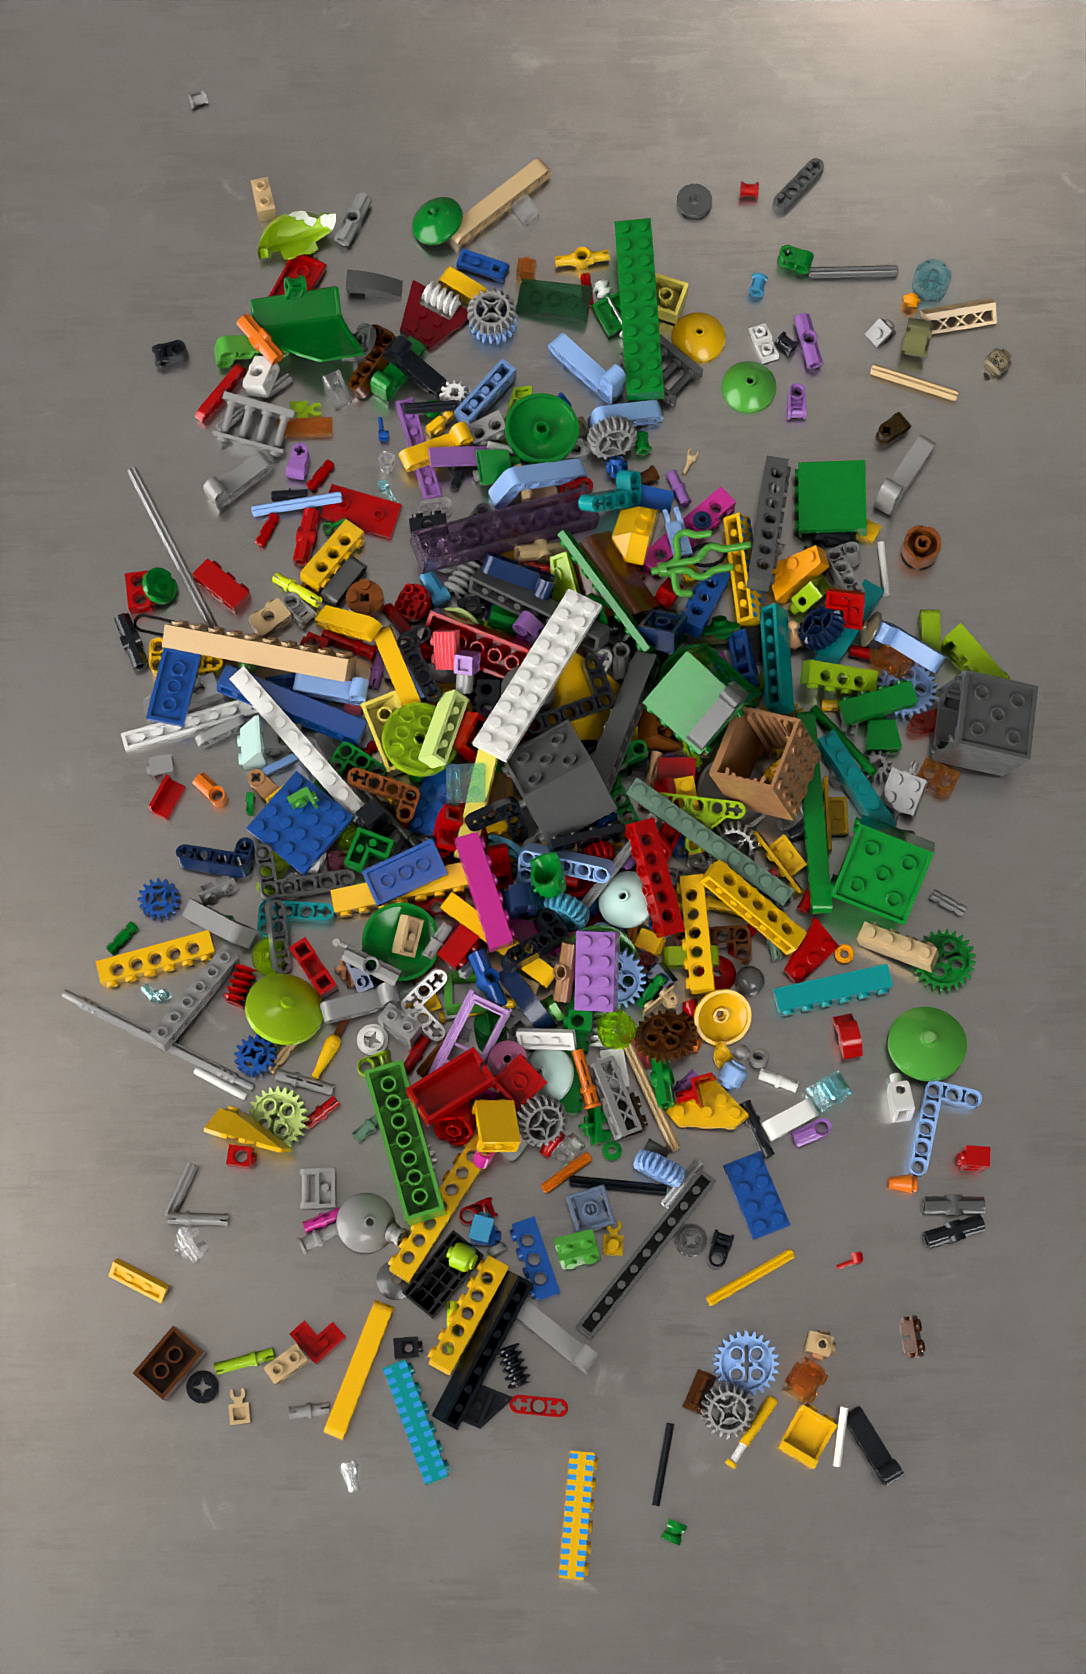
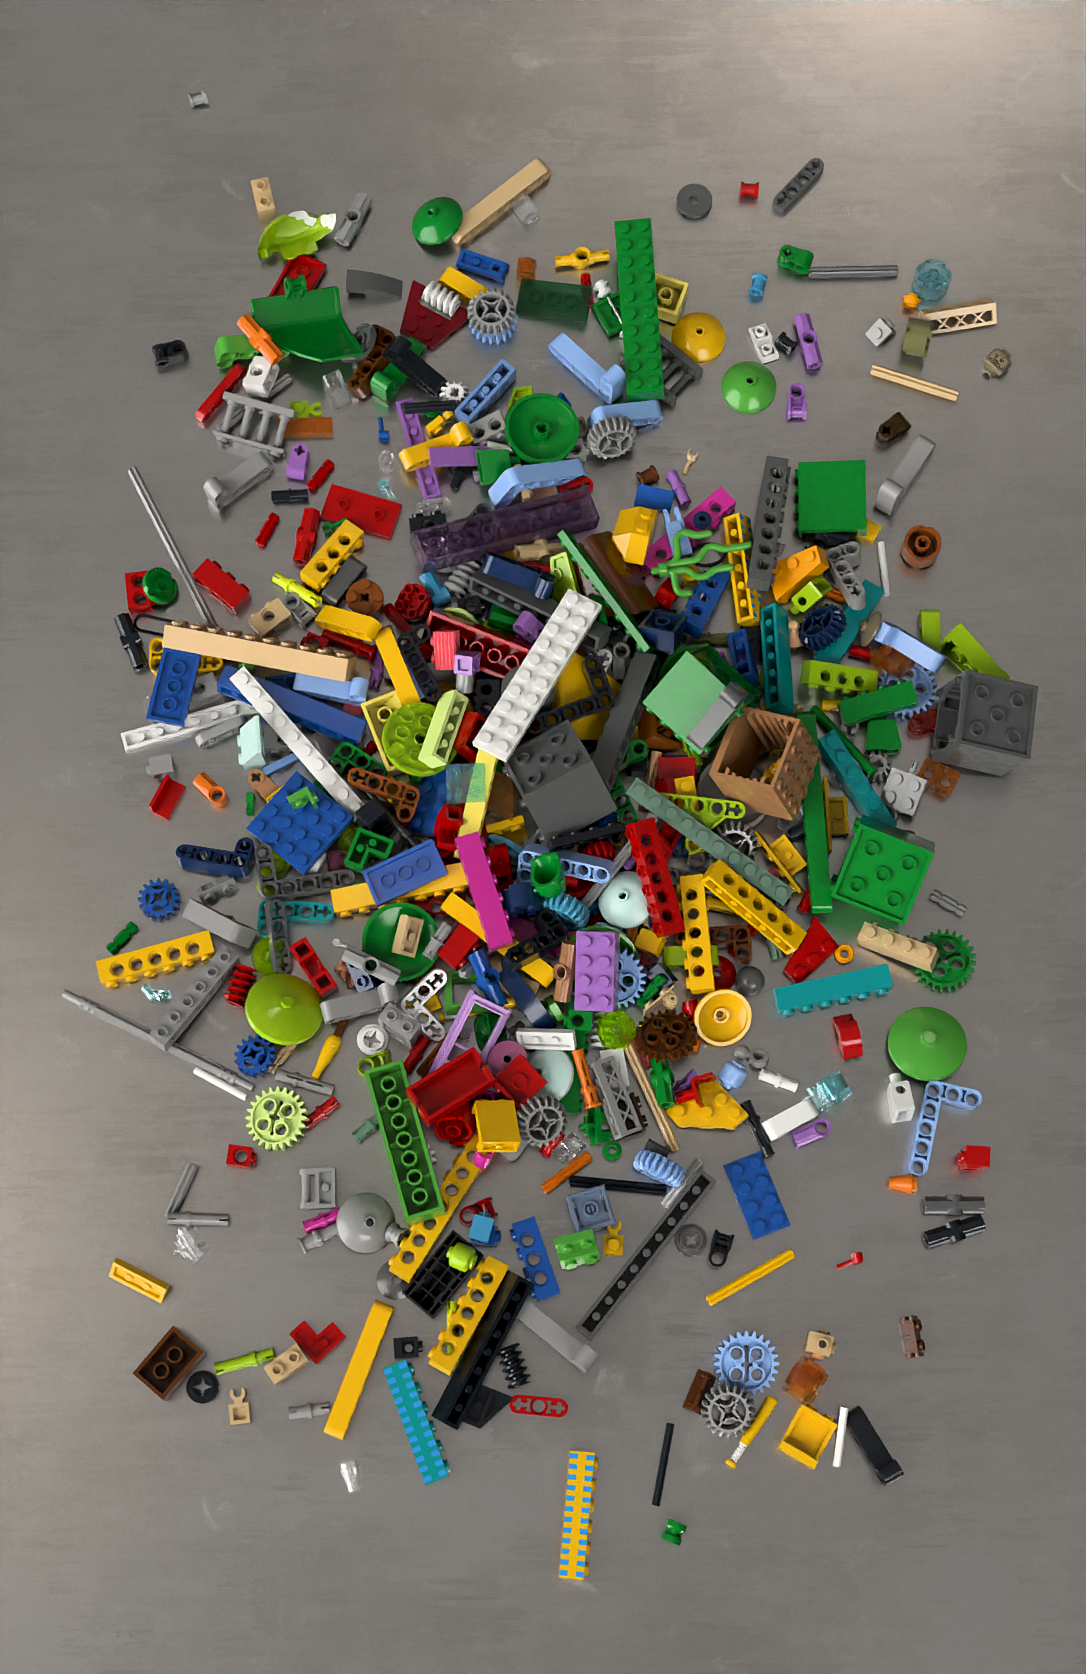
(238, 1124): yellow wedge -> none
(298, 503): light blue axle -> none
(497, 1250): light grey tile -> none
(503, 812): black beam -> none
(615, 465): blue gear -> none
(625, 495): teal beam -> none
(642, 443): green bush -> none
(720, 627): green plate -> none
(721, 1054): yellow tile -> none
(851, 602): red plate -> none

